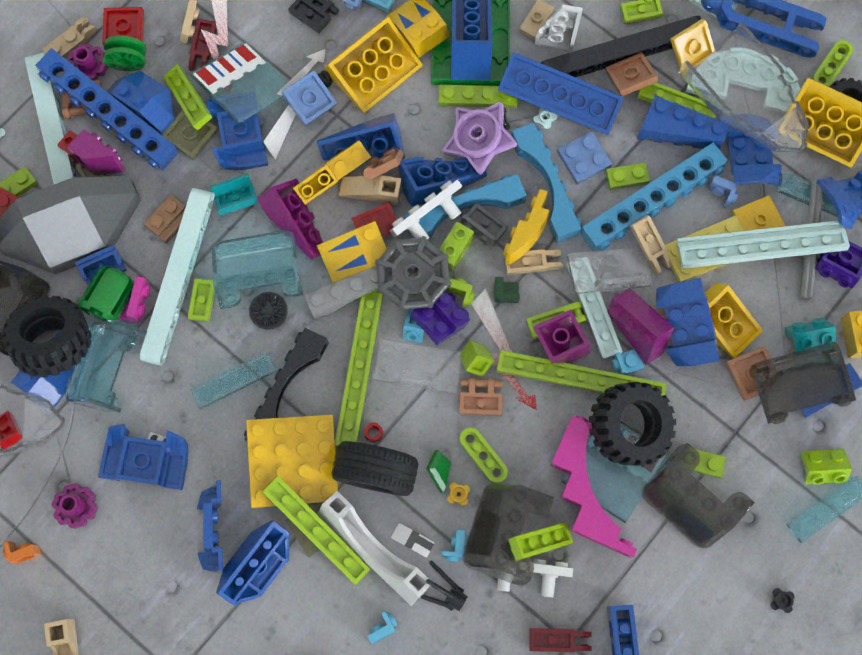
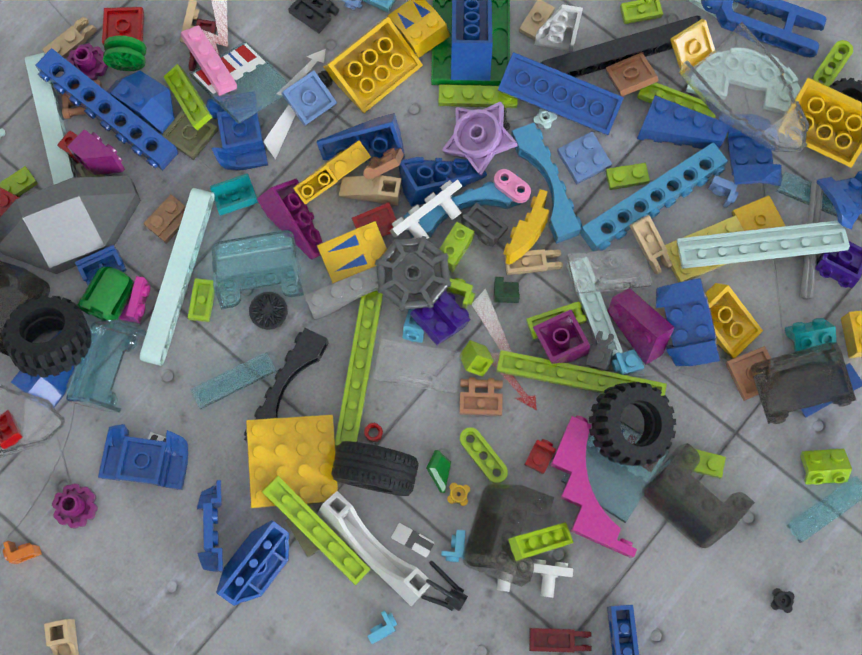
(208, 60): none -> bright pink plate
(510, 186): none -> bright pink plate
(540, 456): none -> red bracket
(600, 354): none -> dark grey plate

